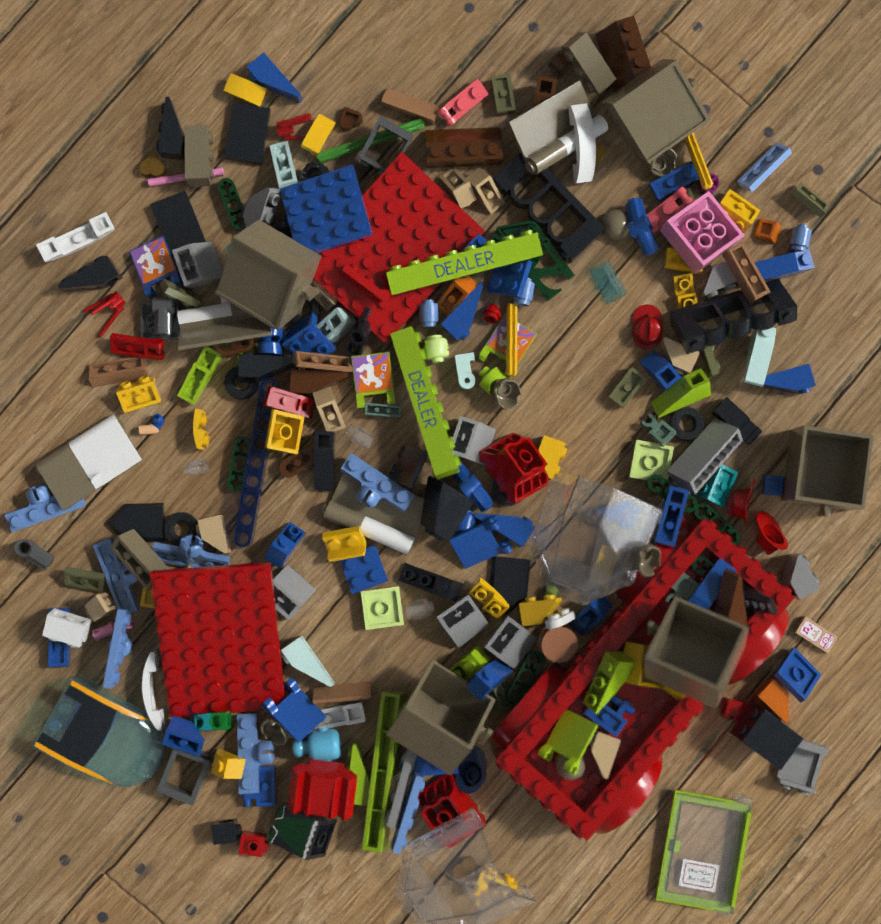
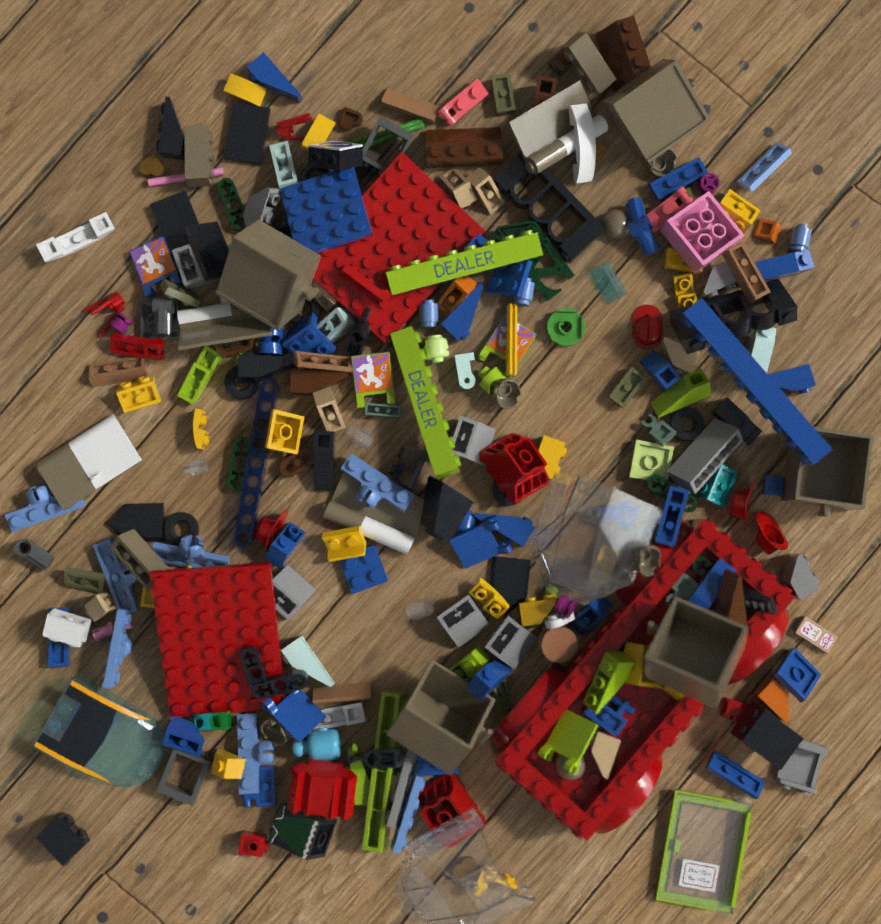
(63, 838): none -> black slope
(96, 276): black slope -> none
(119, 324): none -> magenta wheel
(154, 427): arm -> none
(156, 715): white slope -> none
(208, 248): none -> black tile
(214, 532): tan slope -> none
(226, 831): black brick -> none
(263, 680): none -> black beam
(268, 528): none -> red piece
(289, 402): plate -> none
(335, 155): none -> black piece
(382, 608): yellowish green plate -> none
(386, 757): none -> black piece
(430, 582): black slope -> none
(472, 771): dark blue piece -> none
(473, 488): blue piece -> none
(491, 314): red plate -> none
(526, 661): dark green beam -> none
(557, 320): none -> bright green plate
(565, 606): none -> magenta wheel
(698, 162): yellow axle -> none
(709, 510): dark green beam -> none
(711, 364): olive plate -> none
(735, 775): none -> blue plate
(755, 382): none -> blue brick
(815, 204): olive plate -> none

